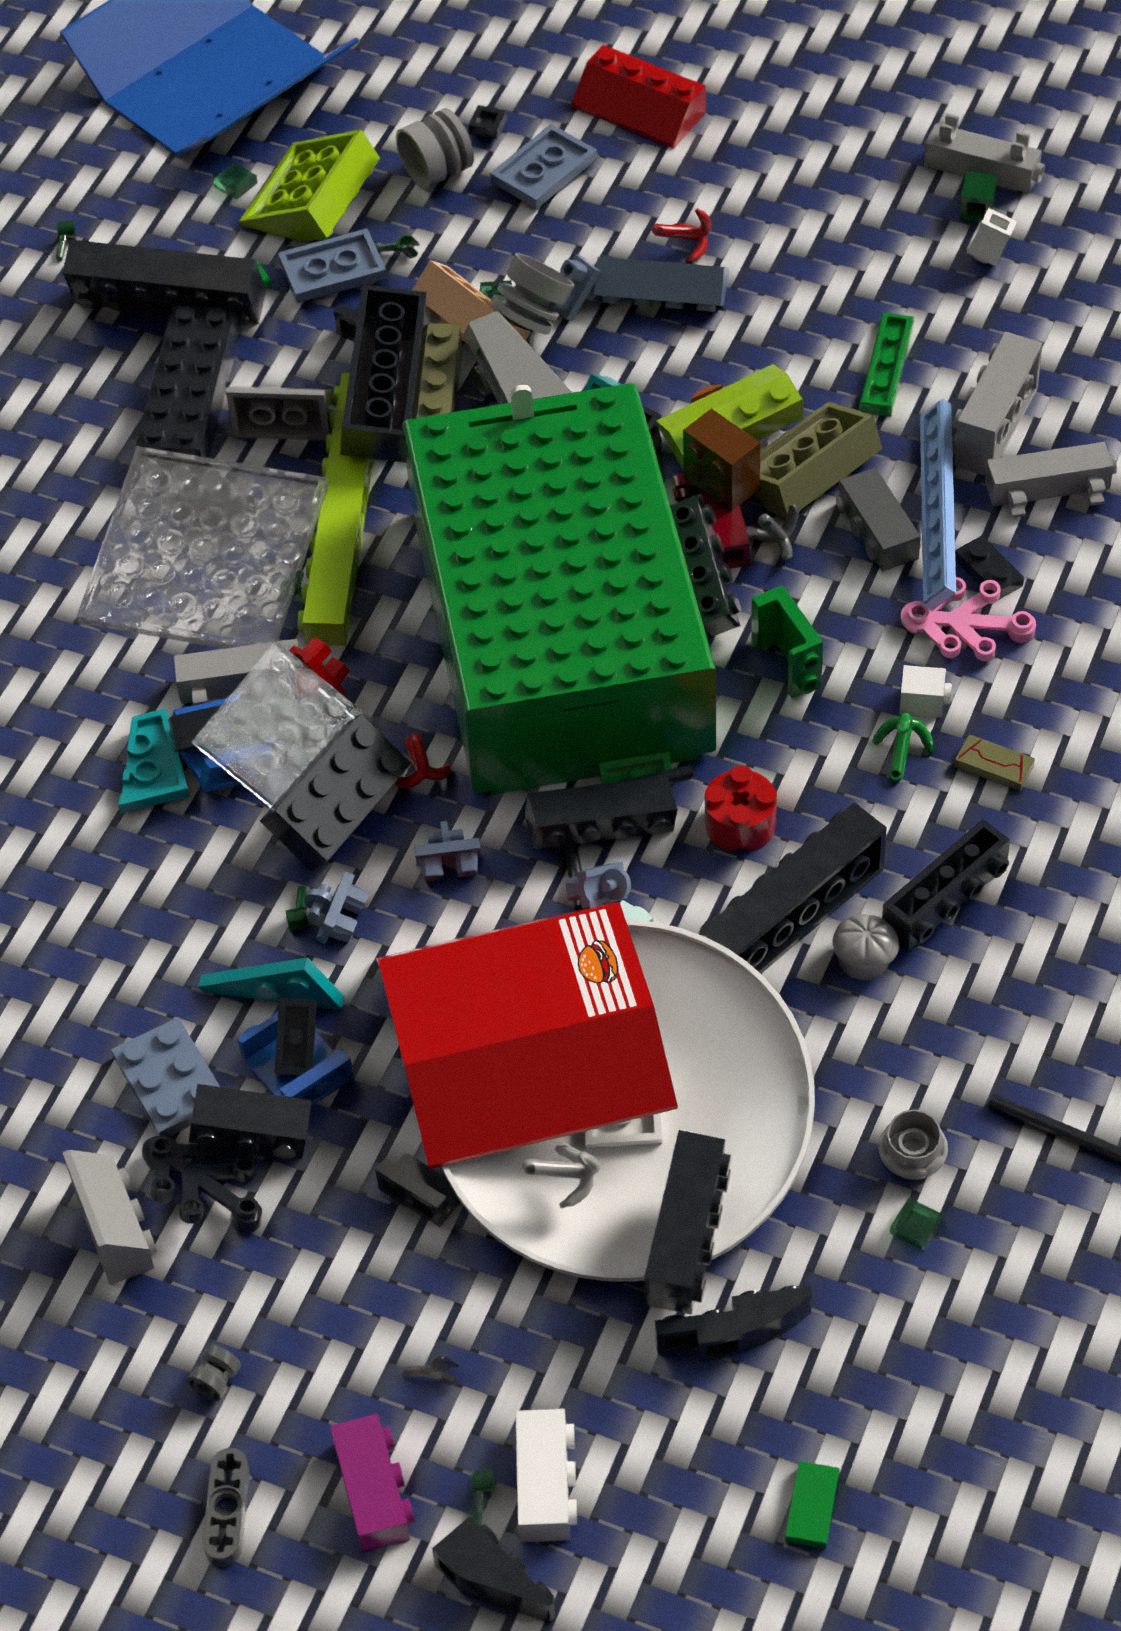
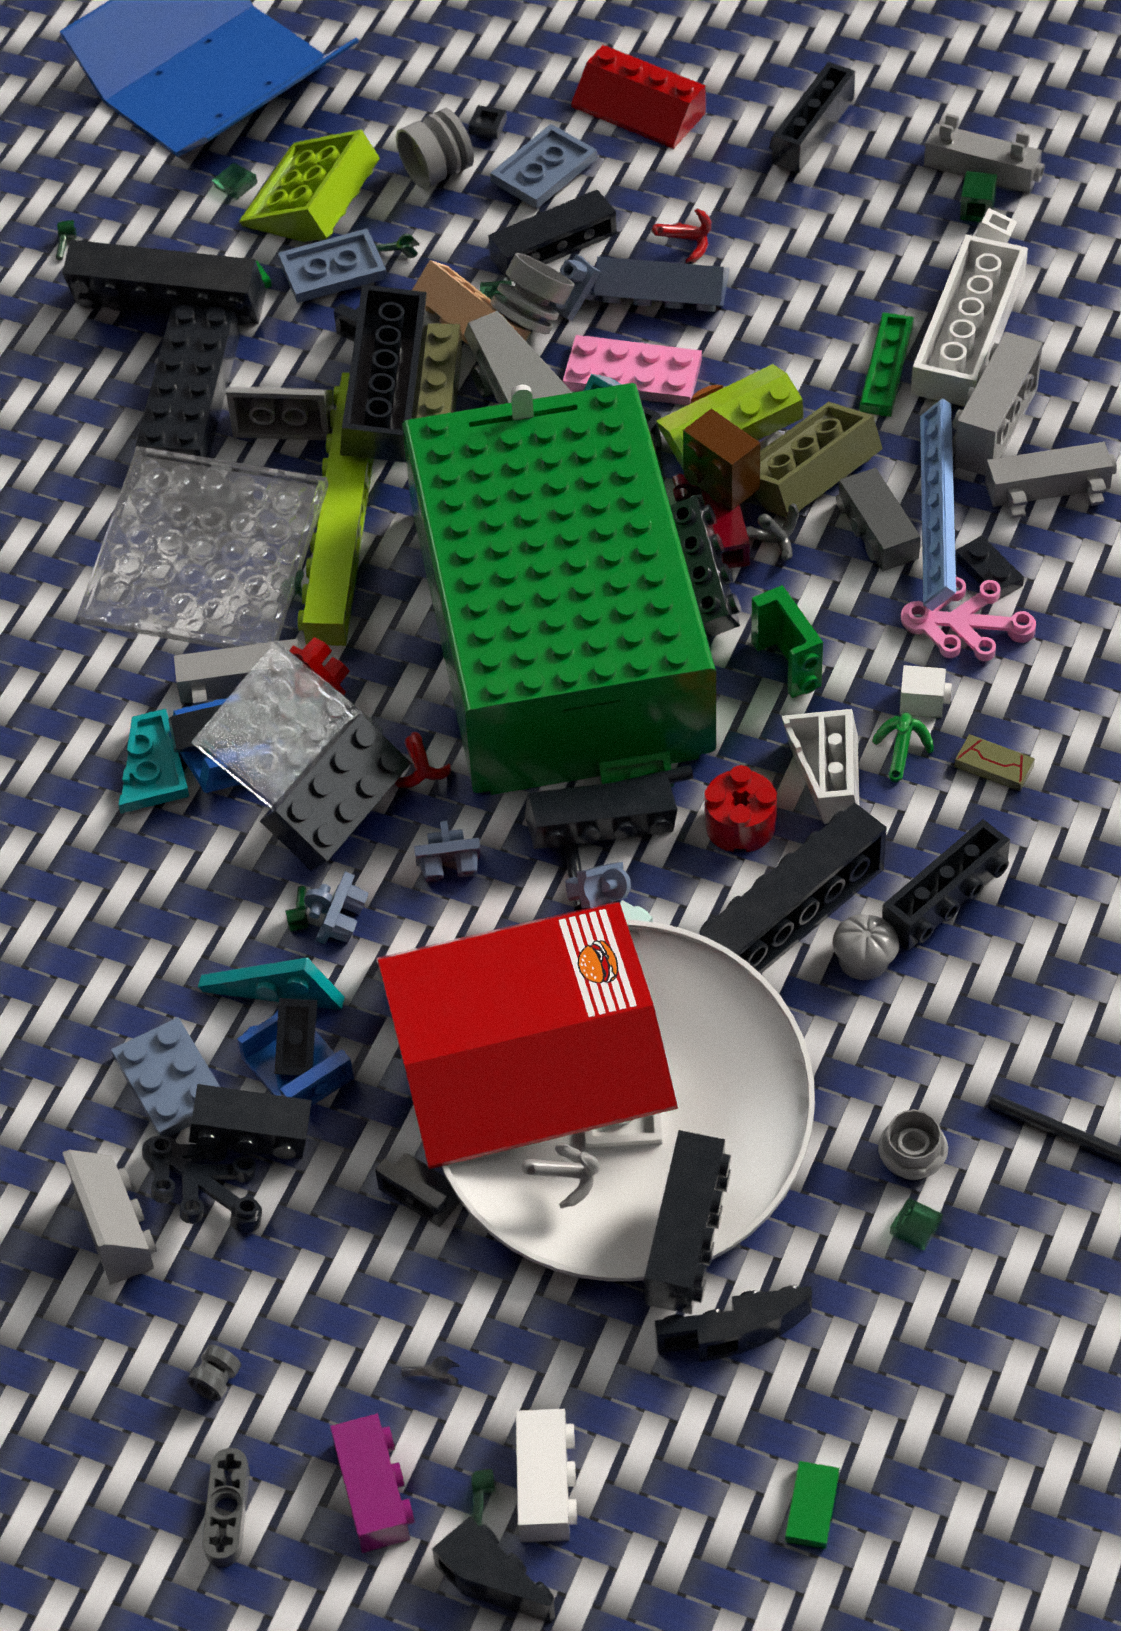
(555, 231): none -> black brick
(658, 371): none -> bright pink plate
(813, 117): none -> black brick
(827, 756): none -> white wedge
(968, 318): none -> white brick

